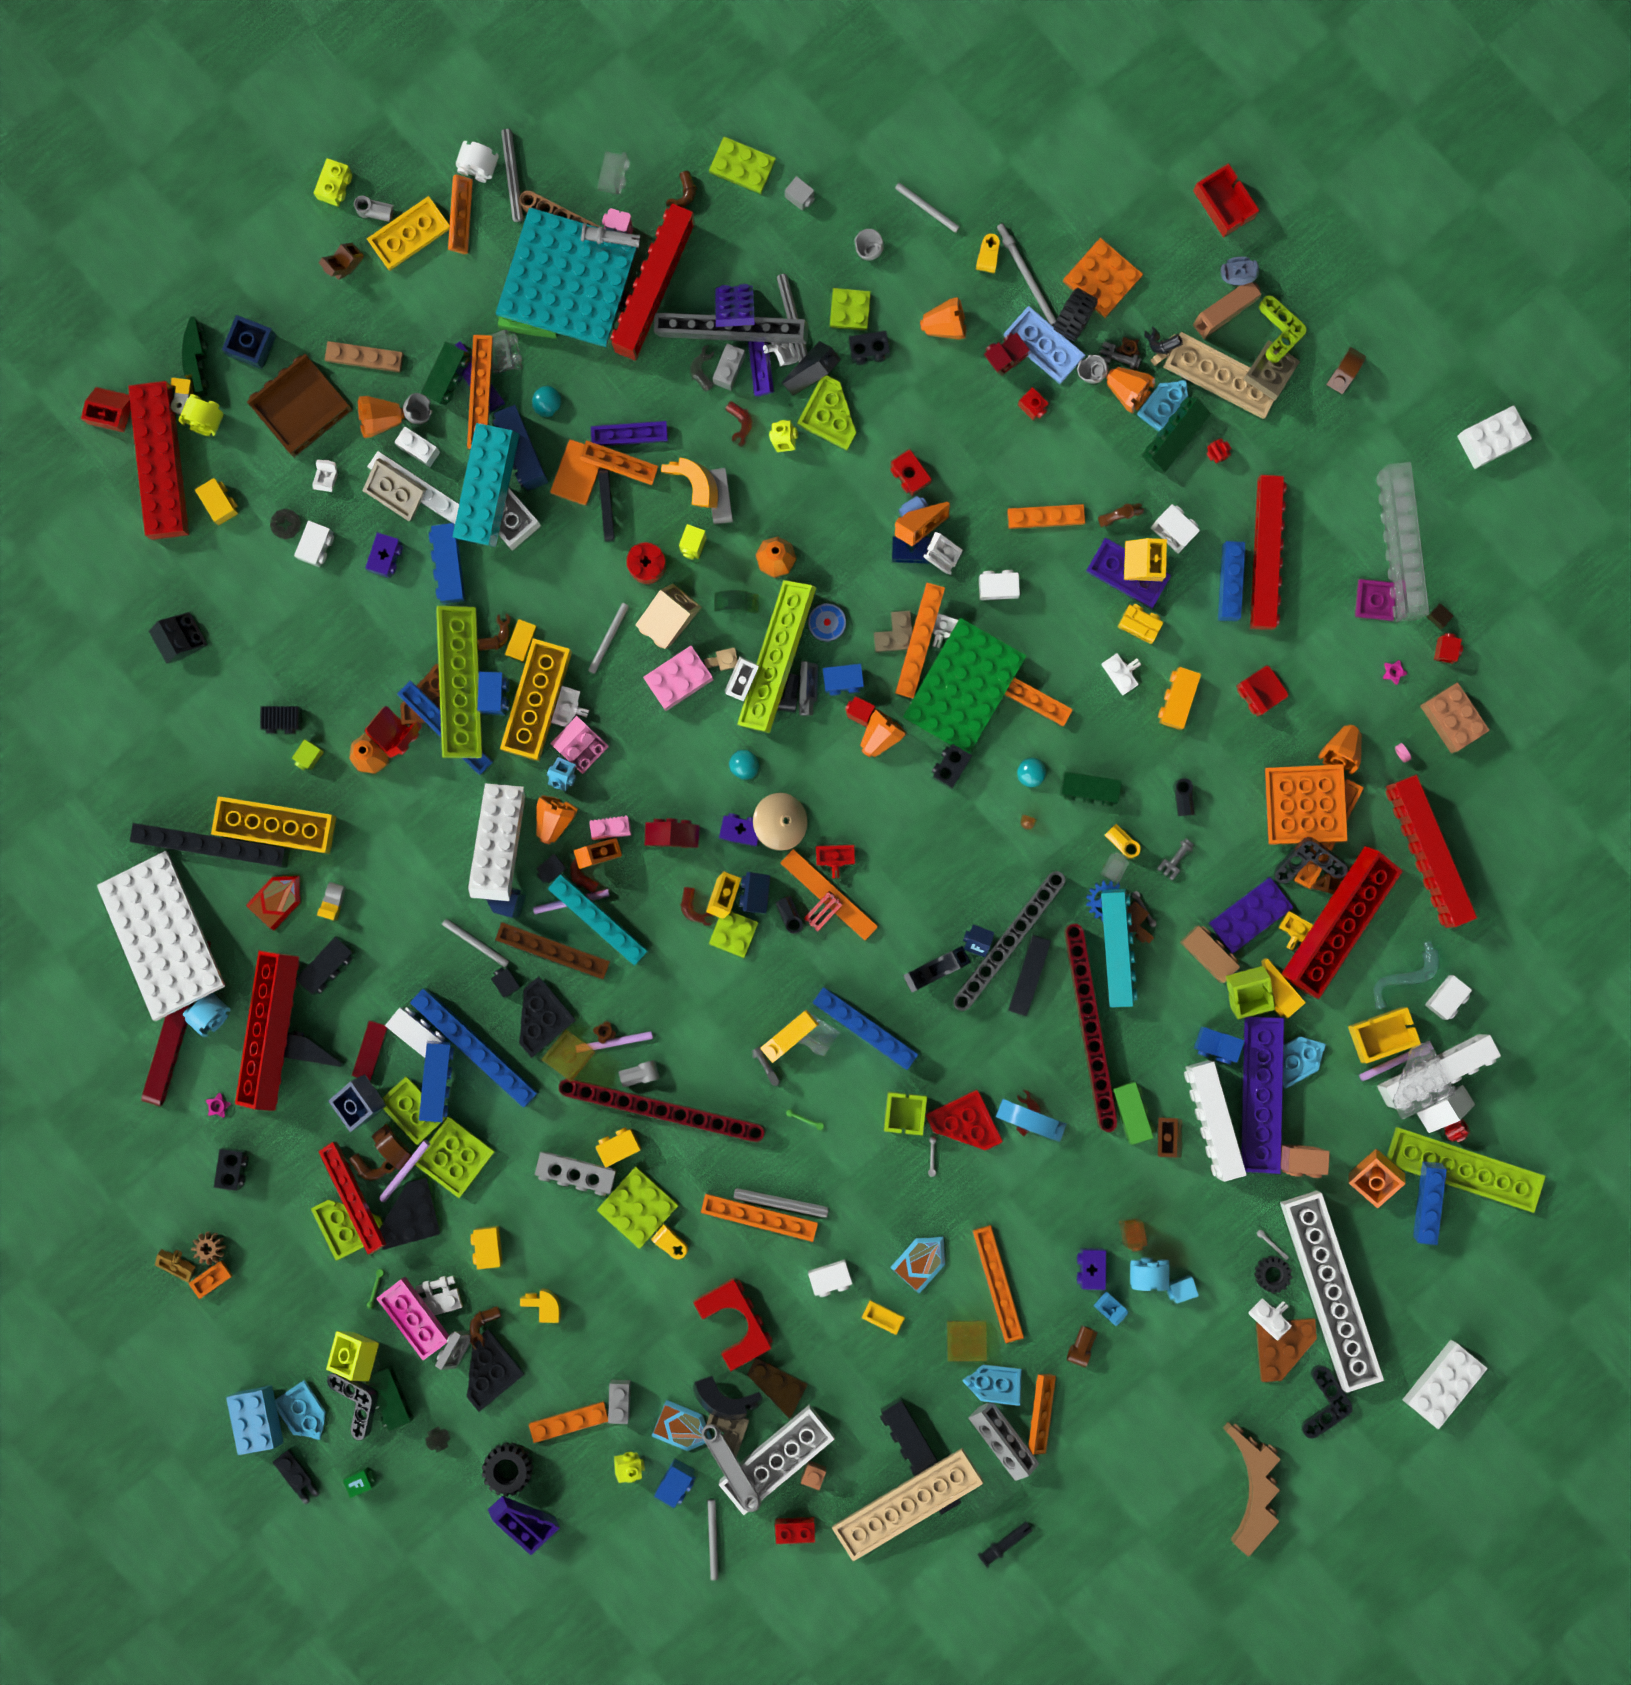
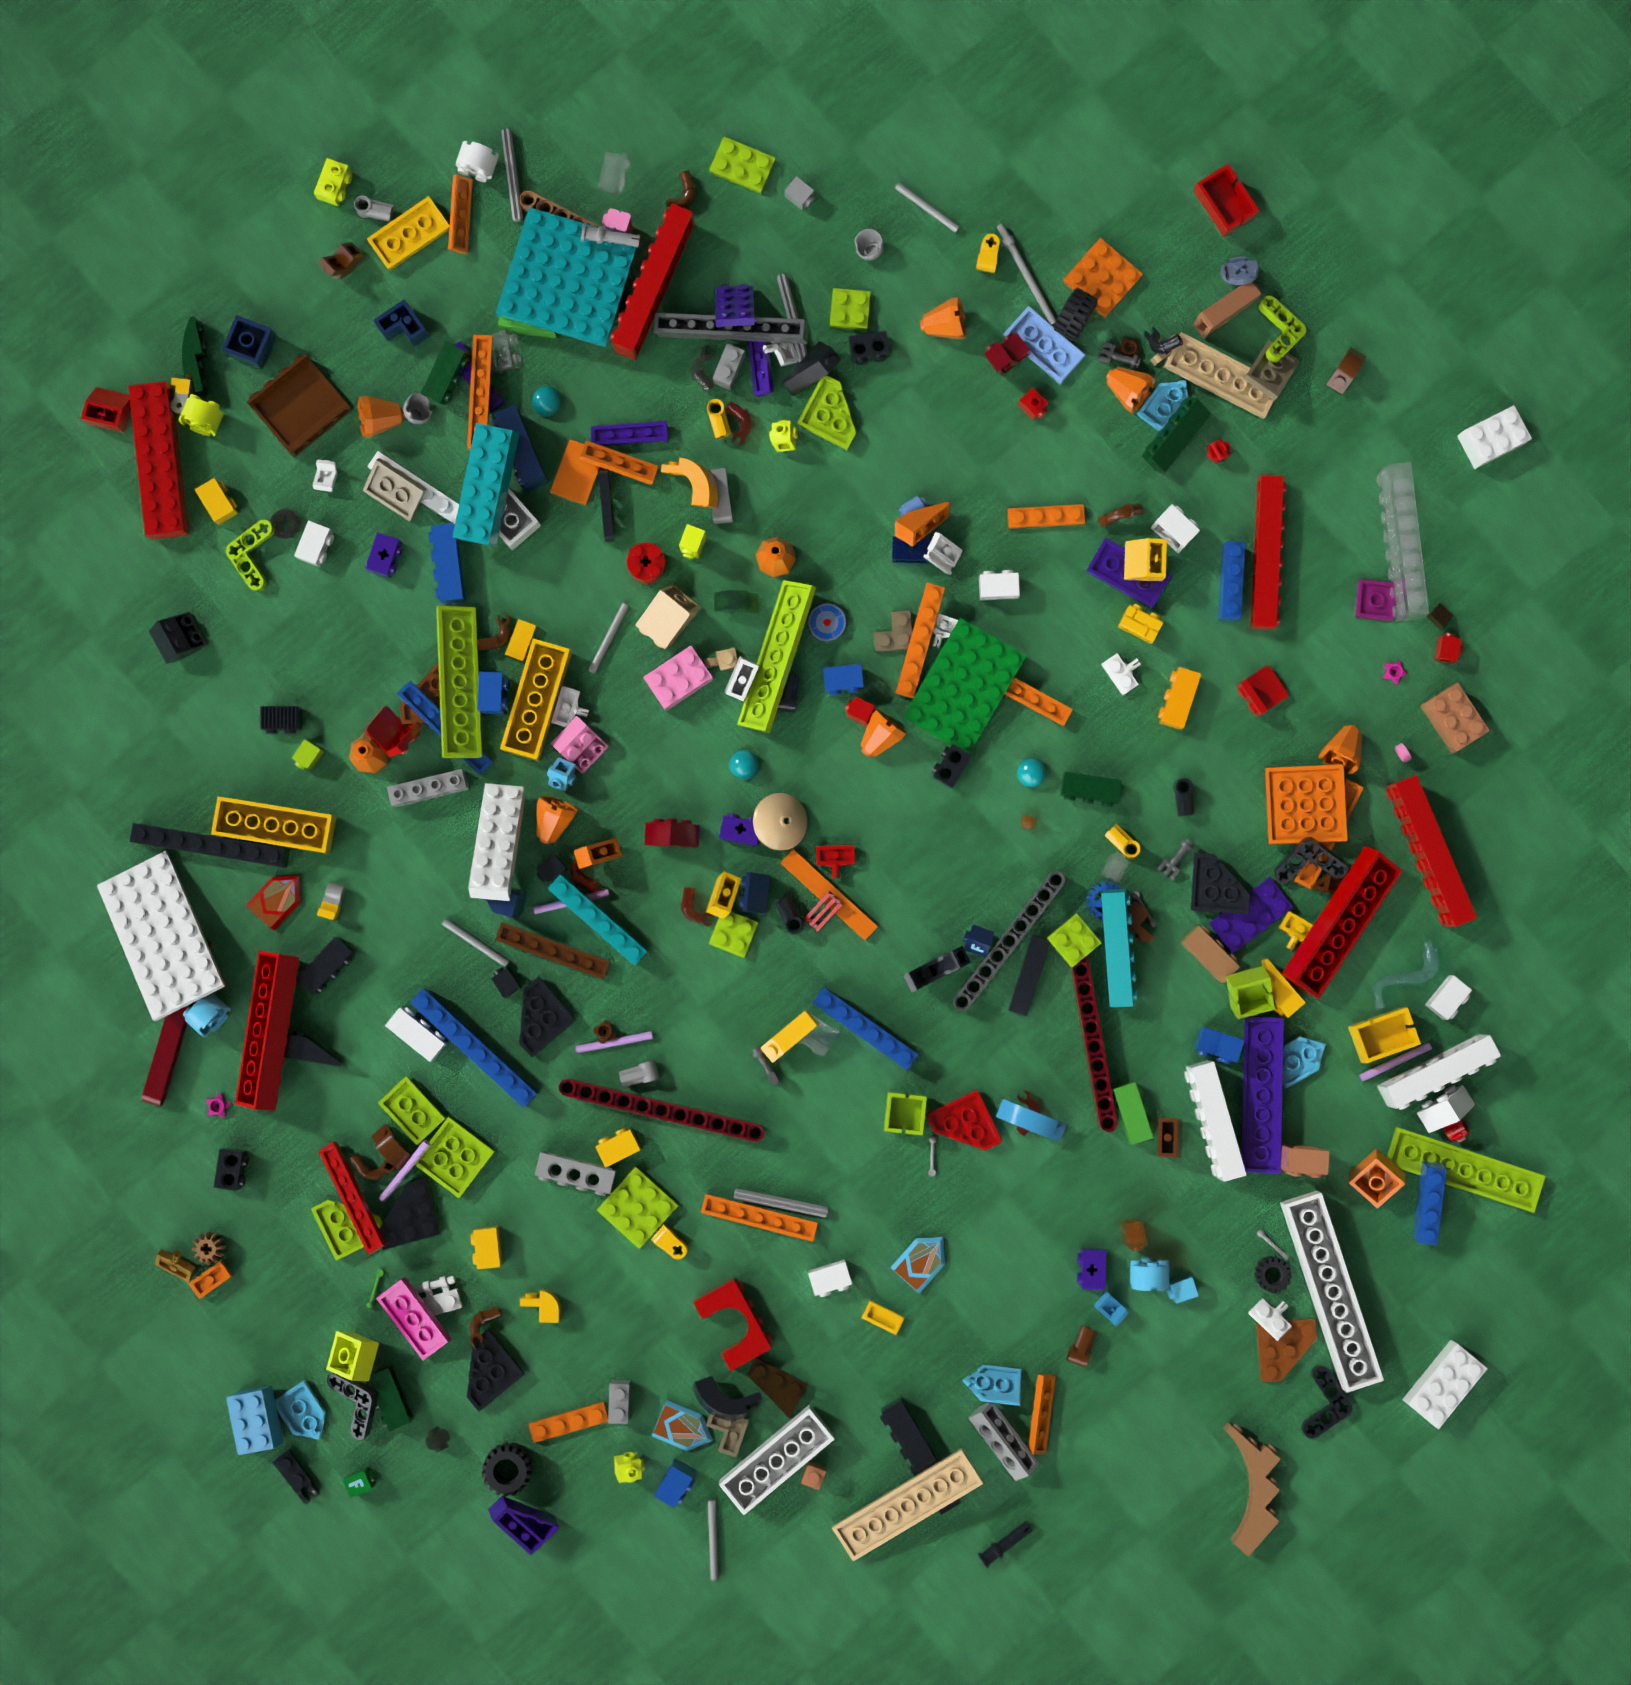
(243, 554): none -> lime beam
(357, 1103): dark blue brick -> none
(364, 356): medium nougat plate -> none
(370, 1050): dark red tile -> none
(401, 319): none -> dark blue brick
(417, 447): white brick -> none
(428, 788): none -> light grey brick
(434, 1081): blue brick -> none
(454, 1350): light grey plate -> none
(568, 1055): clear yellow plate -> none
(610, 828): bright pink brick -> none
(718, 420): none -> yellow piece
(731, 1468): light grey piece -> none
(790, 1113): bright green hinge -> none
(795, 1530): red brick -> none
(808, 688): dark grey hinge -> none
(905, 462): red brick -> none
(966, 1341): clear yellow plate -> none
(998, 1284): orange tile -> none
(1074, 940): none -> lime plate
(1093, 369): light grey hair -> none
(1216, 887): none -> black plate
(1421, 1082): clear plate -> none

